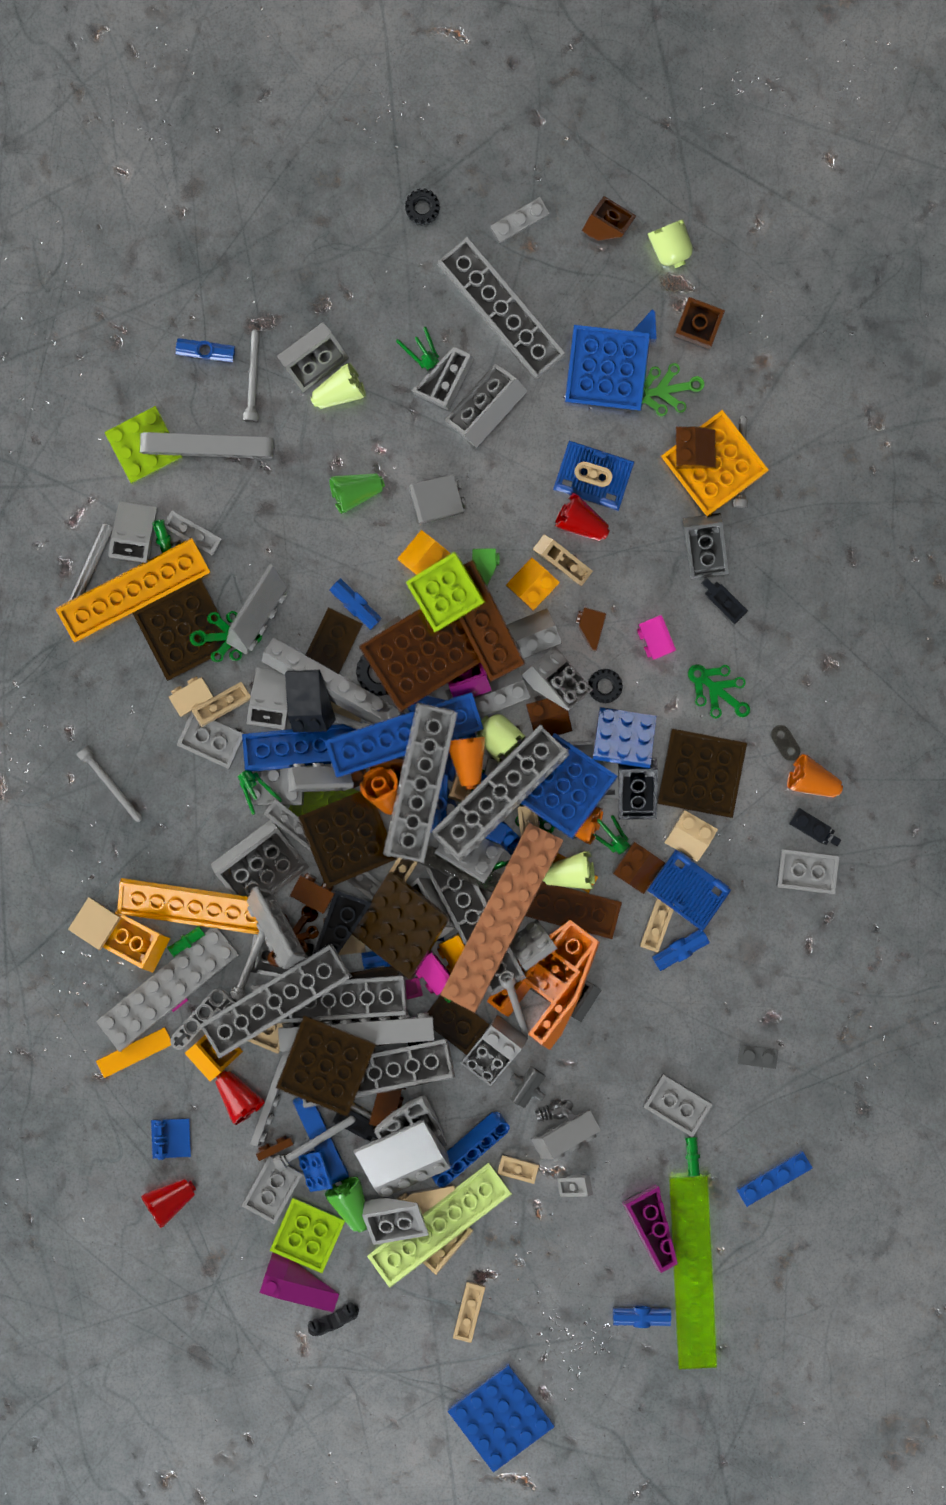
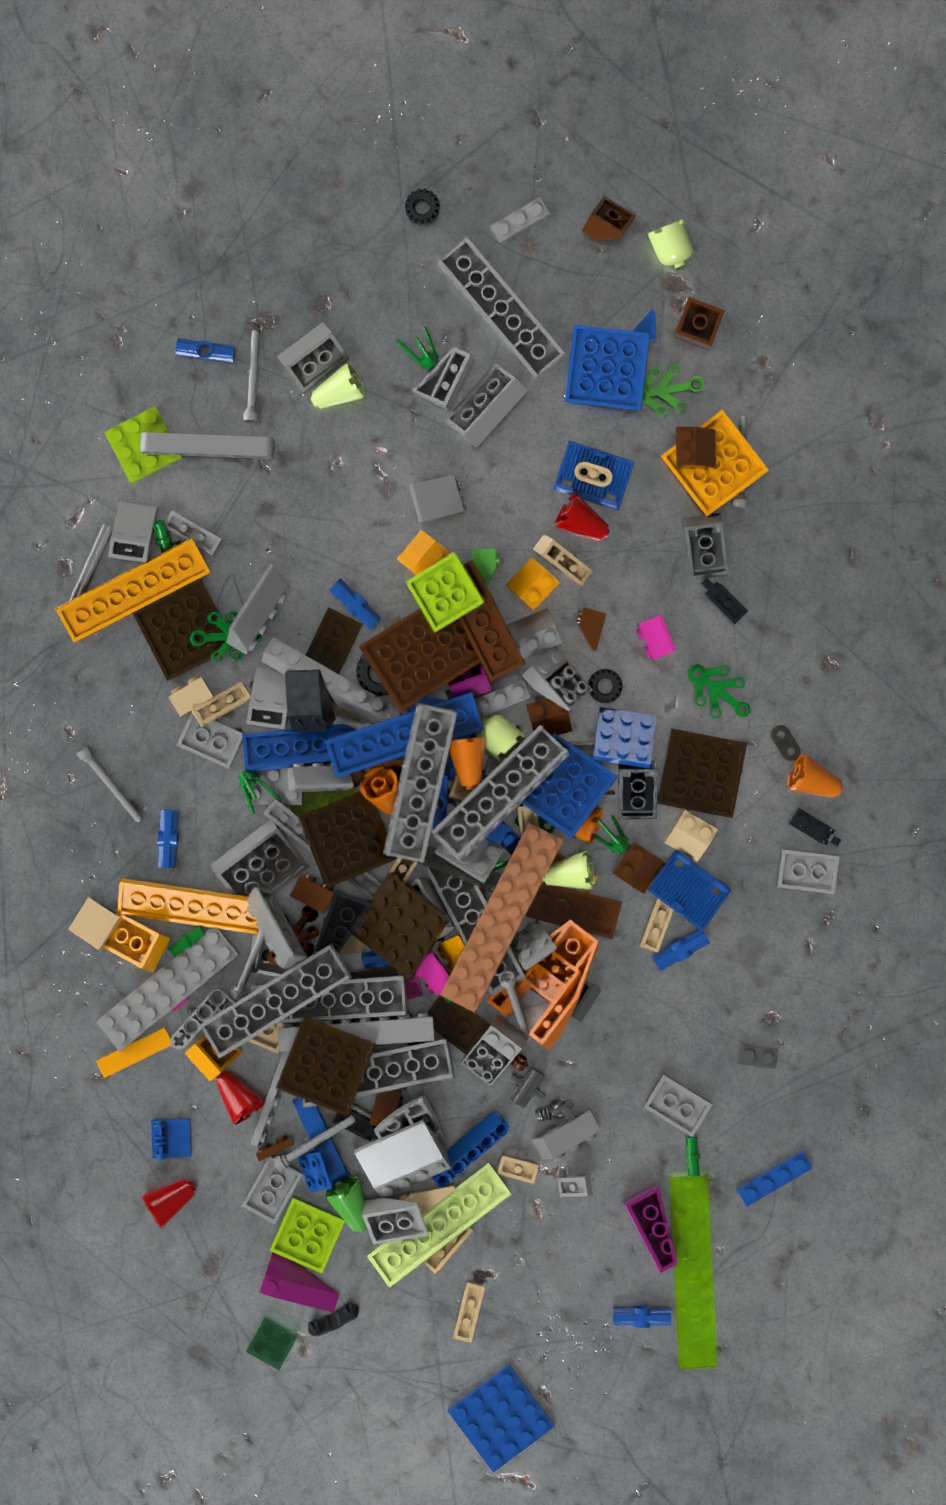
(168, 839): none -> blue piece
(272, 1343): none -> clear green plate
(354, 489): bright green cone -> none
(519, 1062): none -> reddish brown plate

